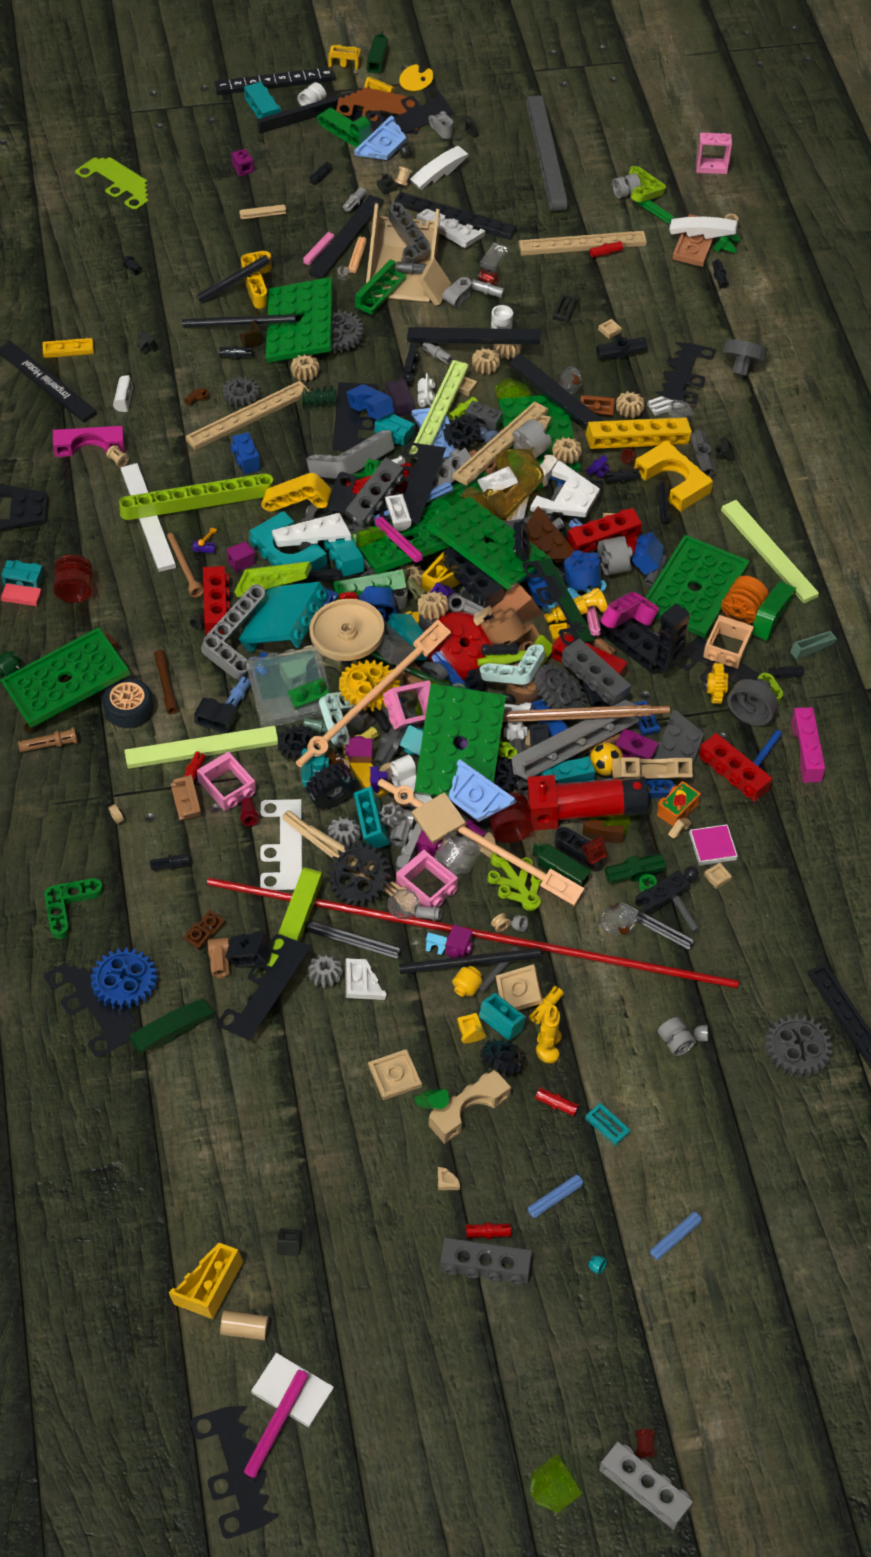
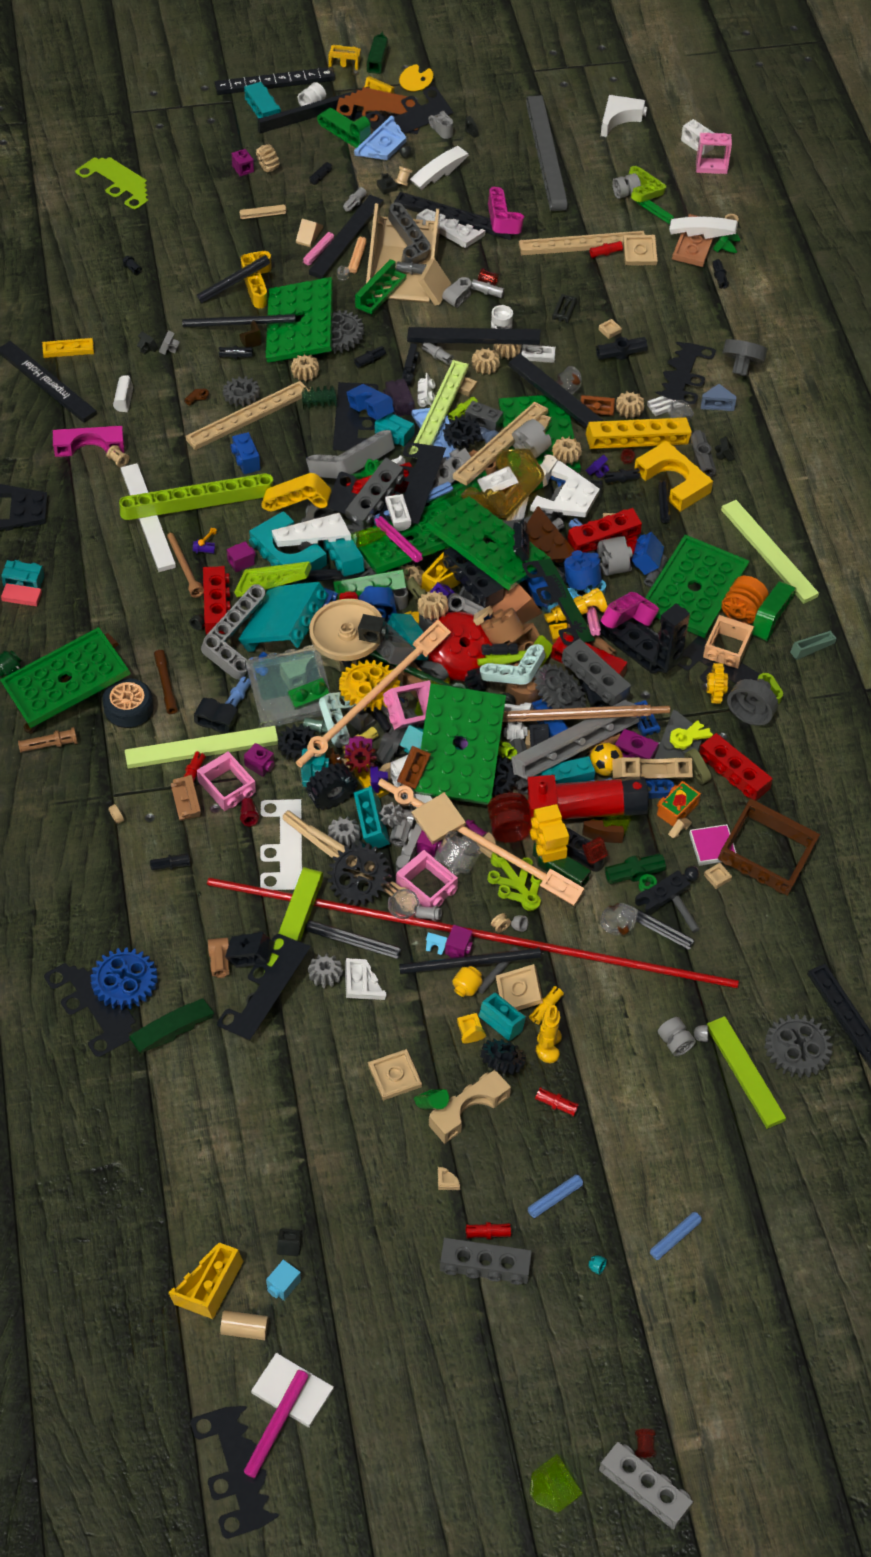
(64, 898): green beam -> none
(72, 578): clear red wheel -> none
(169, 343): none -> light grey tile
(204, 930): reddish brown slope -> none
(259, 759): none -> magenta brick
(267, 158): none -> tan gear
(283, 1280): none -> medium azure brick
(308, 232): none -> tan slope
(355, 761): none -> dark red gear
(369, 356): none -> black axle
(372, 629): none -> pearl dark grey brick
(413, 767): none -> dark orange brick
(453, 675): blue axle -> none
(477, 794): light blue wing -> none
(494, 256): clear tile -> none
(501, 220): none -> dark pink beam
(511, 388): clear neon green slope -> none
(539, 353): none -> white tile
(549, 833): none -> yellow brick
(605, 1132): teal tile -> none
(620, 111): none -> white arch
(640, 250): none -> tan tile
(683, 738): none -> neon yellow piece
(691, 134): none -> white brick
(699, 767): none -> olive beam
(718, 399): none -> sand blue slope
(746, 1072): none -> lime tile
(767, 748): blue bar -> none
(780, 824): none -> reddish brown window
(787, 671): black axle -> none
(811, 756): dark pink arch -> none

